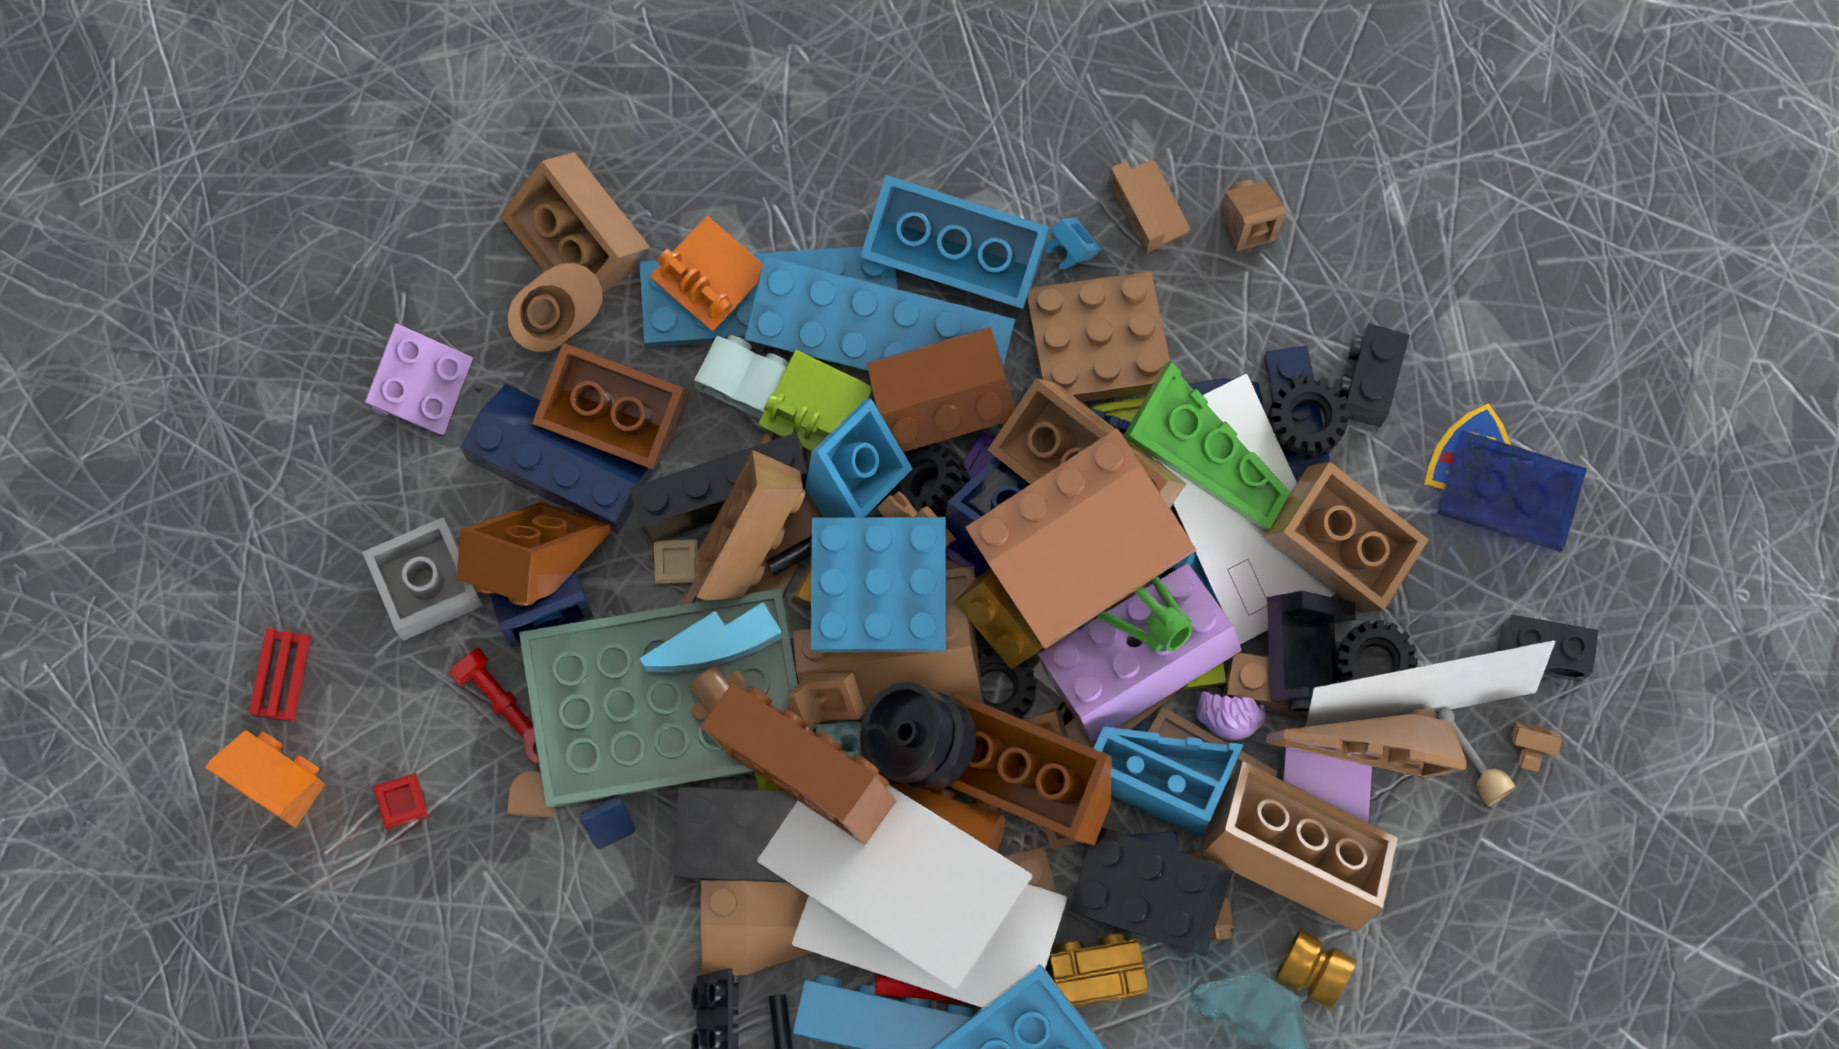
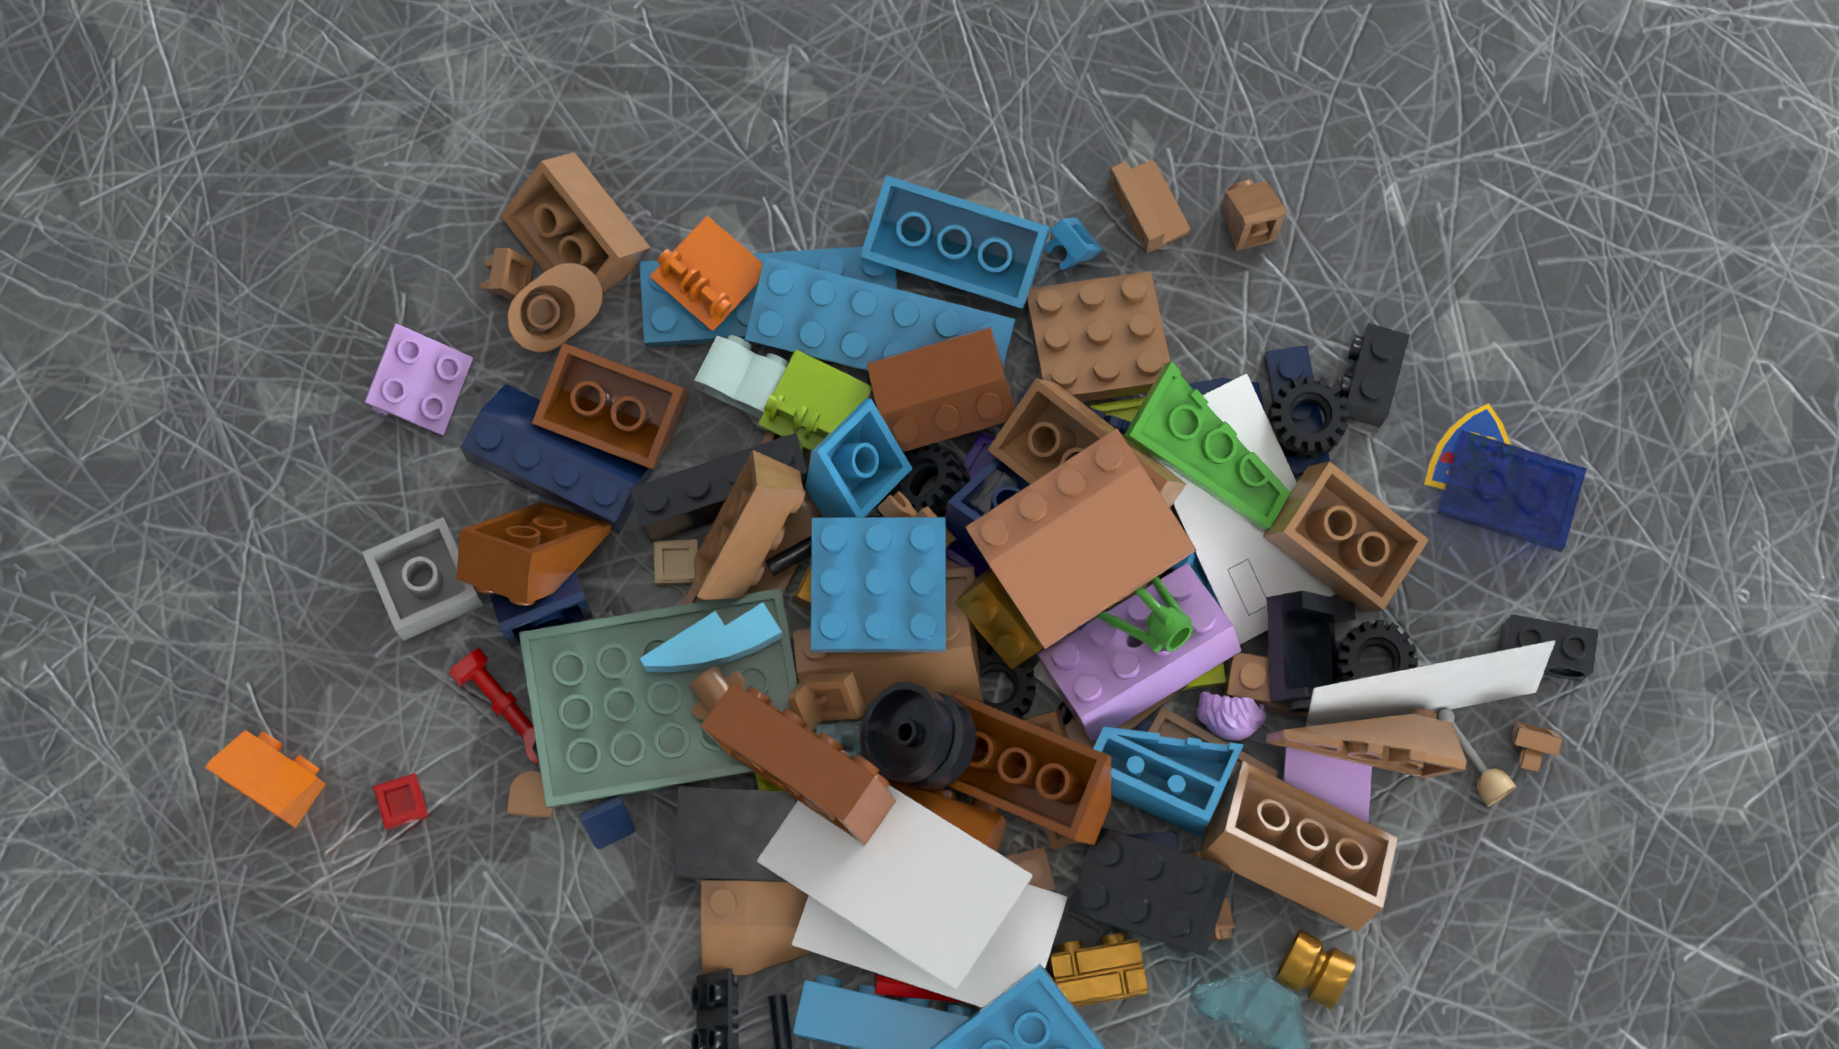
(265, 662): red tile -> none
(508, 273): none -> medium nougat tile

